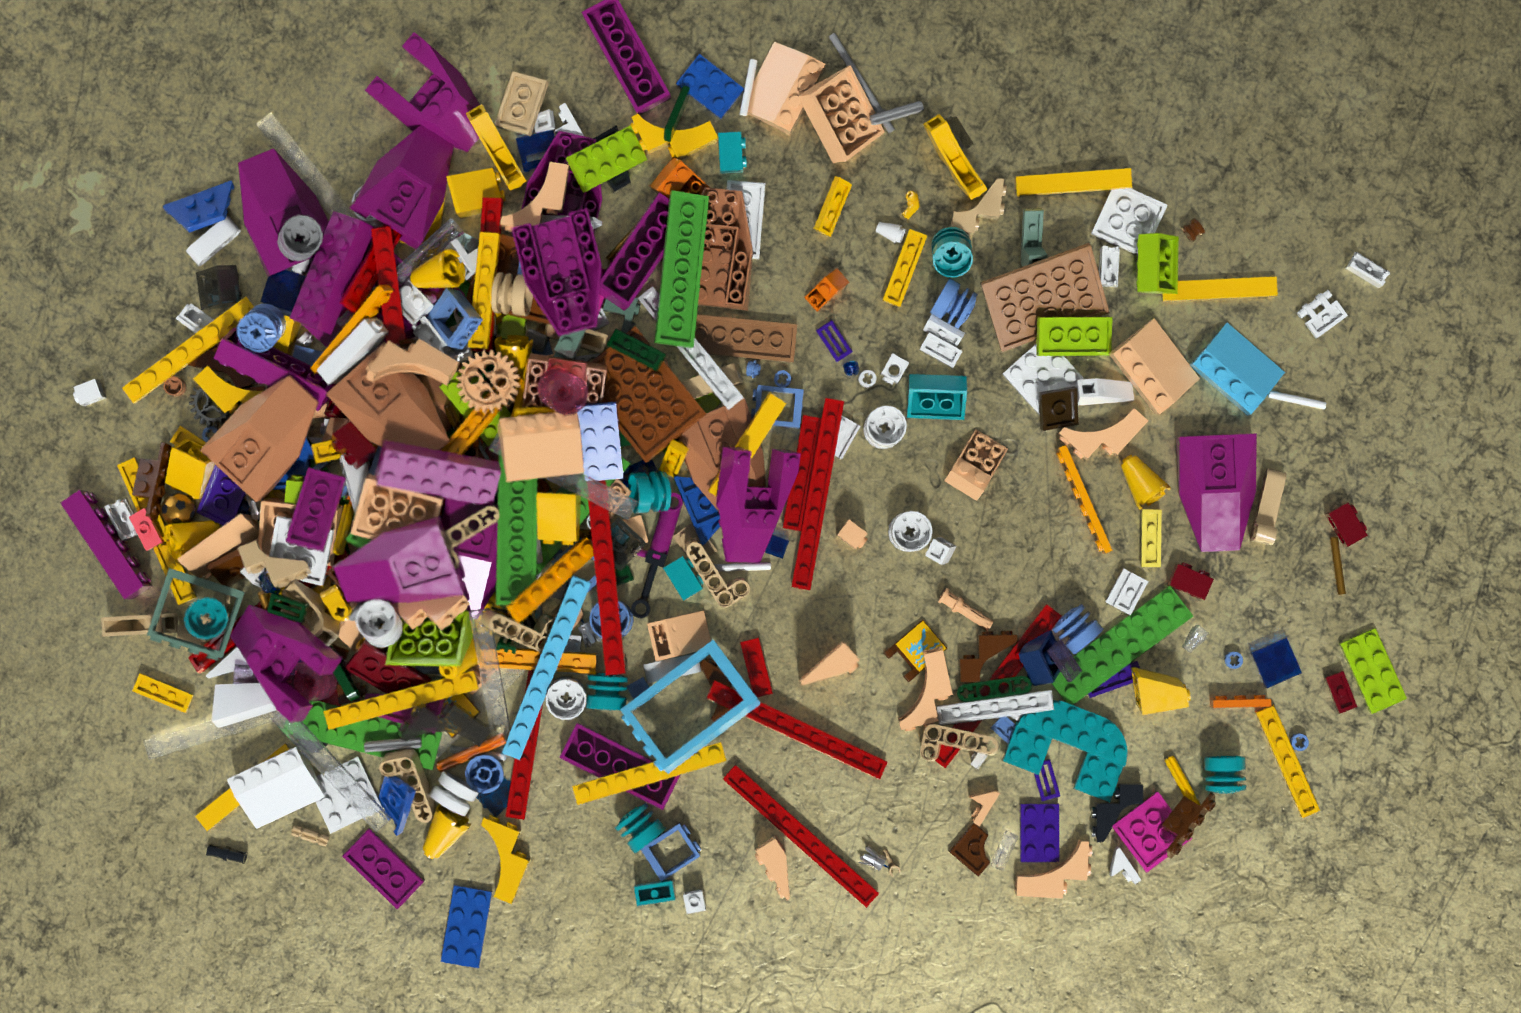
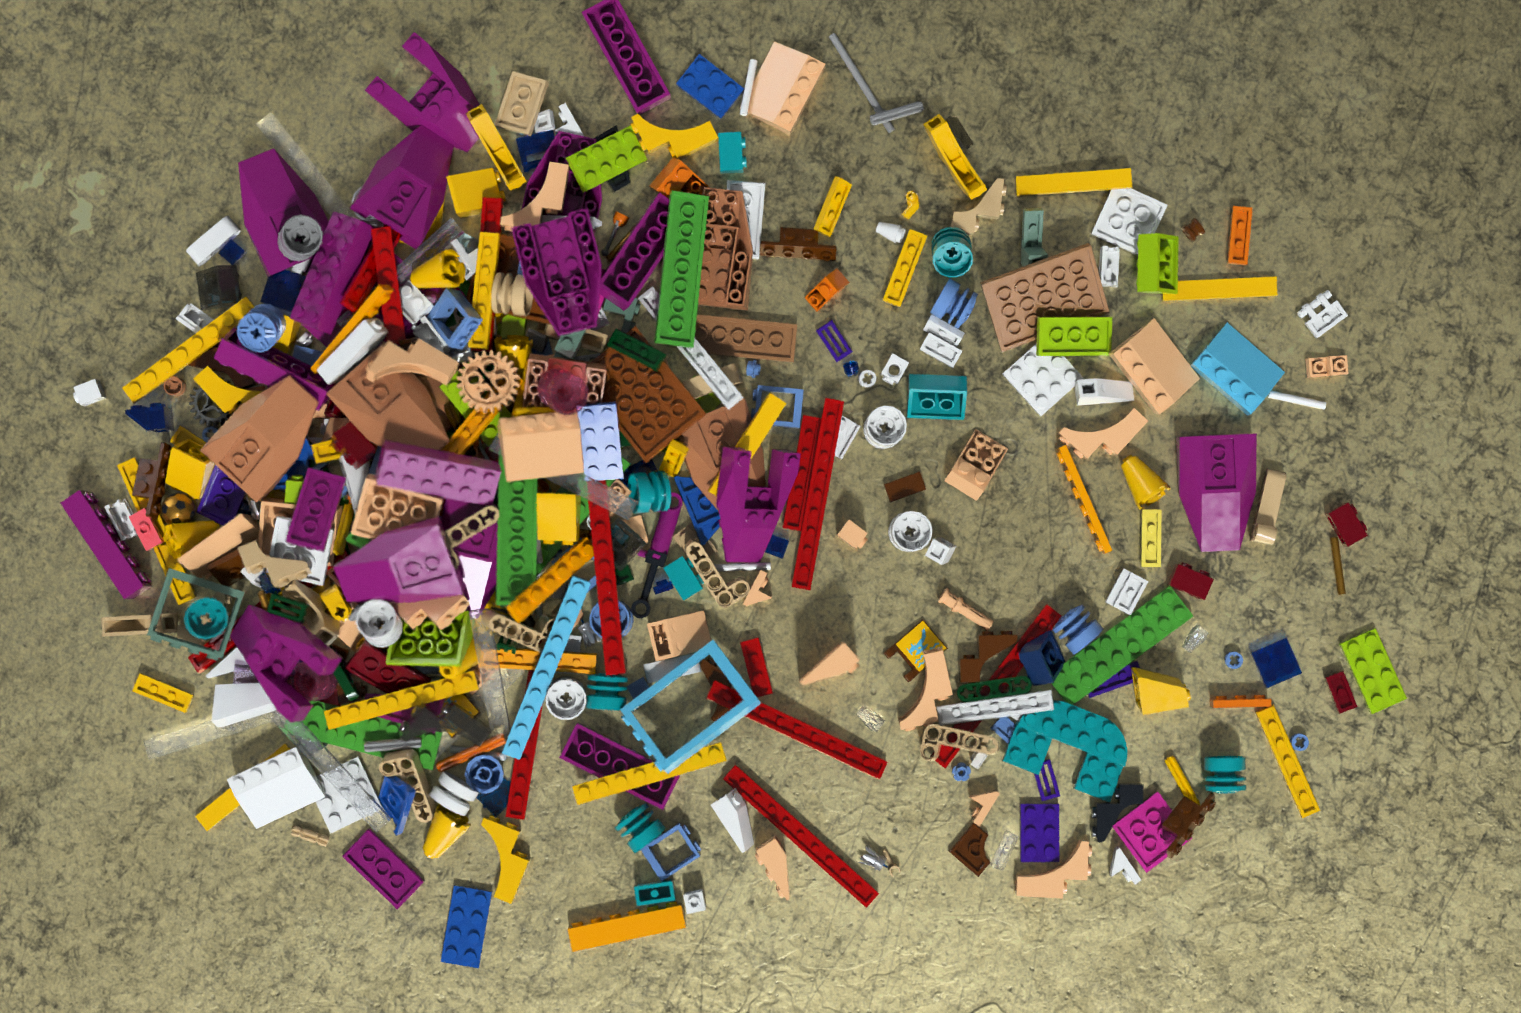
(154, 418): none -> clear blue slope
(202, 207): blue wing -> none
(226, 853): black pin -> none
(232, 252): none -> clear blue plate
(619, 220): none -> hinge
(626, 927): none -> light orange brick
(662, 586): none -> clear blue plate
(676, 113): dark green tile -> none
(734, 816): none -> white slope
(754, 594): none -> light nougat slope
(788, 380): medium blue bush -> none
(798, 244): none -> reddish brown bracket
(841, 114): light nougat slope -> none
(870, 719): none -> clear cone
(904, 487): none -> reddish brown tile
(956, 771): none -> medium blue plate
(1058, 408): dark brown plate -> none
(1064, 660): clear purple tile -> none
(1239, 235): none -> orange plate
(1326, 366): none -> light nougat slope
(1367, 270): white hinge -> none

